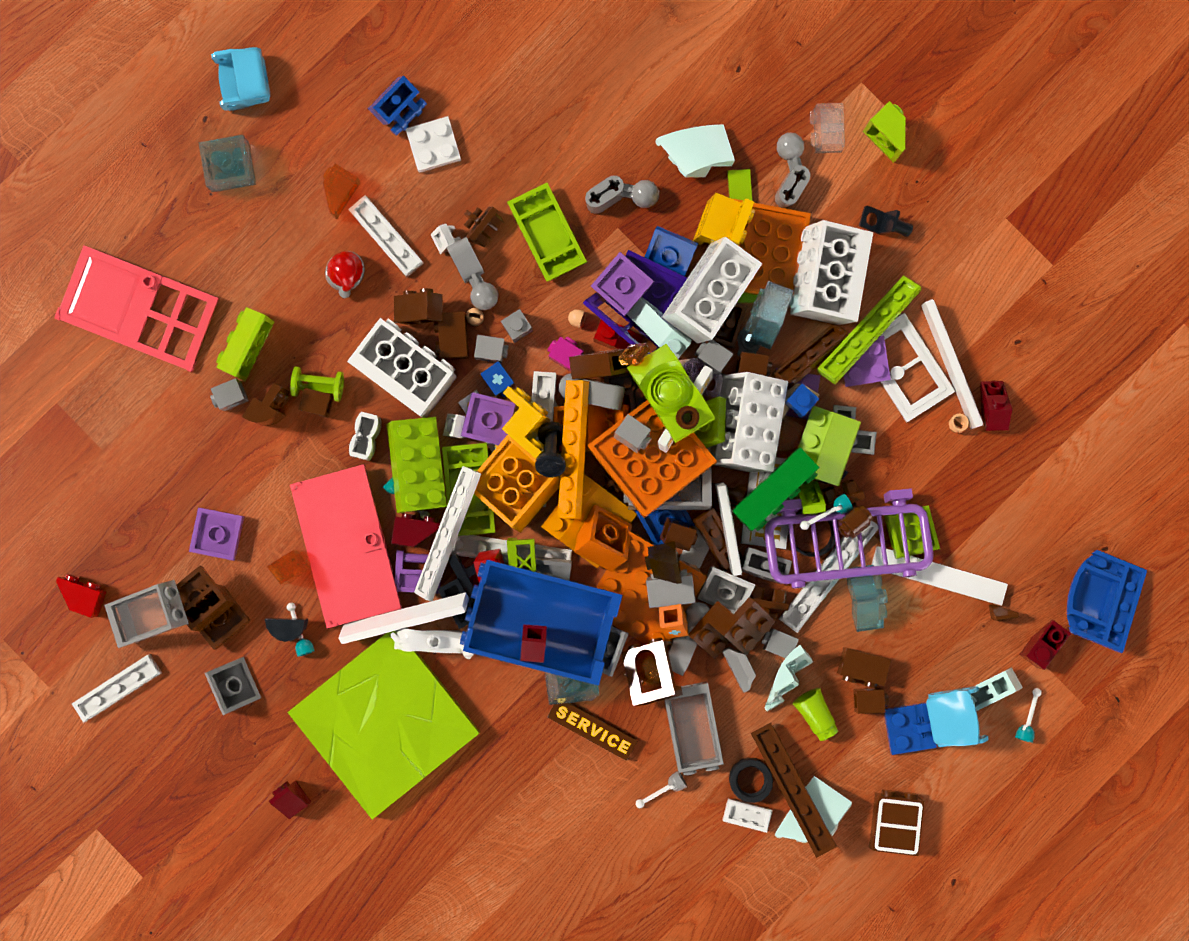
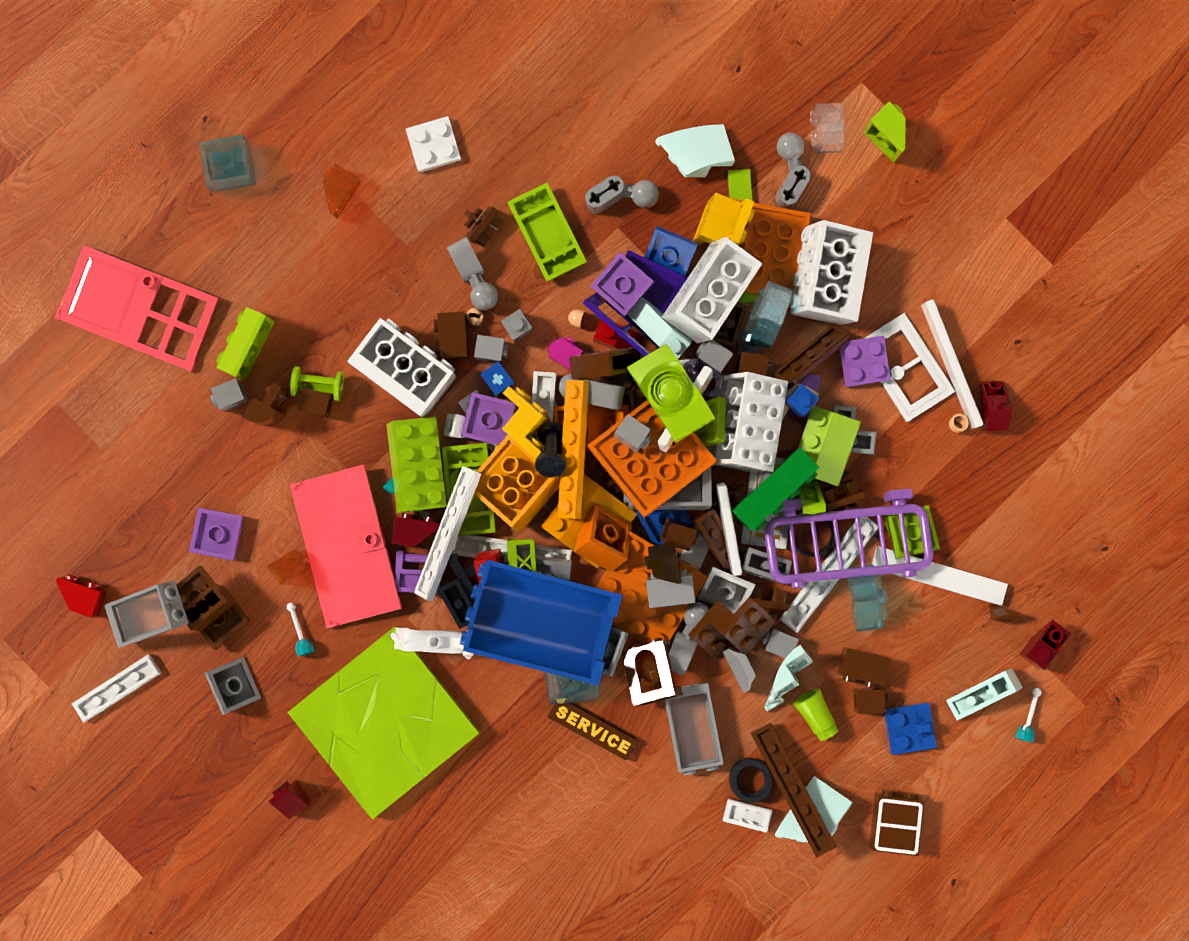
(242, 78): medium azure piece -> none
(286, 628): black tile -> none
(344, 272): red piece -> none
(363, 442): white brick -> none
(385, 236): white tile -> none
(393, 101): blue brick -> none
(404, 618): white tile -> none
(418, 307): reddish brown brick -> none
(443, 238): white tile -> none
(533, 643): dark red slope -> none
(634, 354): clear orange plate -> none
(673, 621): orange brick -> none
(675, 782): hinge -> none
(694, 417): reddish brown plate -> none
(841, 505): hinge -> none
(855, 522): reddish brown brick -> none
(869, 329): lime tile -> none
(886, 222): black bracket -> none
(954, 717): medium azure piece -> none
(1104, 600): blue slope -> none

